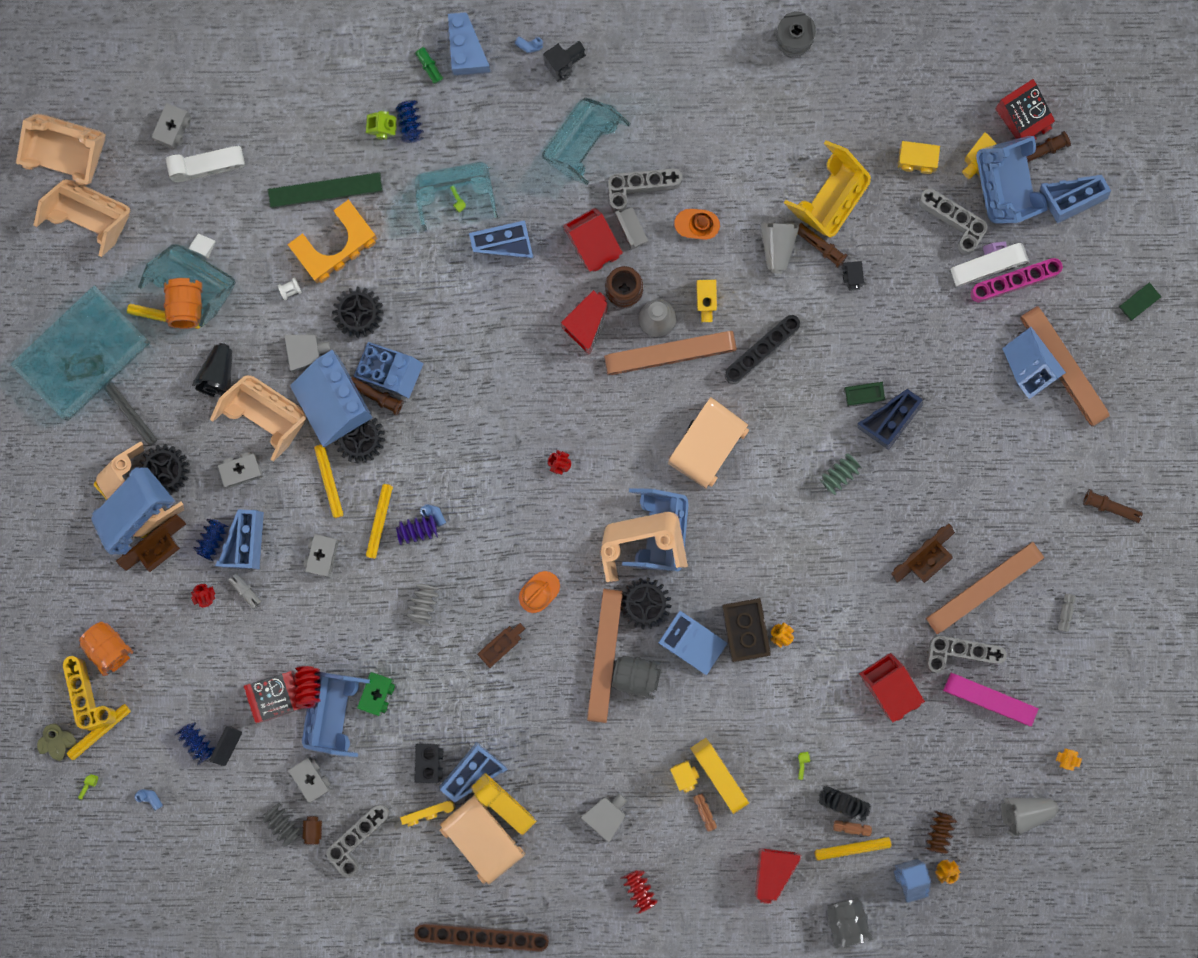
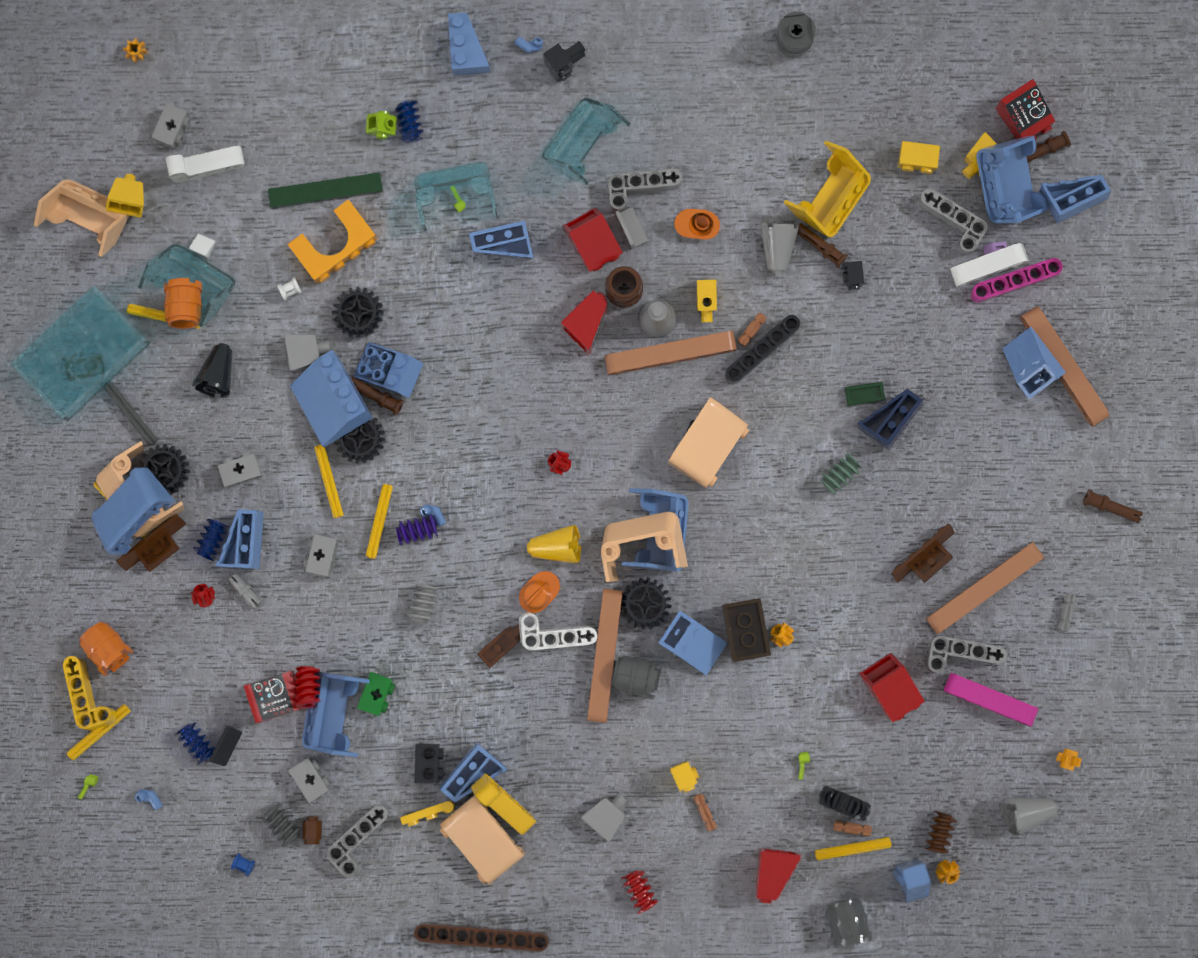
(55, 745): olive plate -> none
(60, 147): light nougat windscreen -> none
(126, 196): none -> yellow torso
(131, 54): none -> light orange gear
(243, 864): none -> blue bush
(265, 408): light nougat windscreen -> none
(429, 65): green axle -> none
(557, 545): none -> yellow cone
(558, 633): none -> white beam
(719, 775): yellow beam -> none
(752, 329): none -> nougat axle
(1140, 301): dark green tile -> none

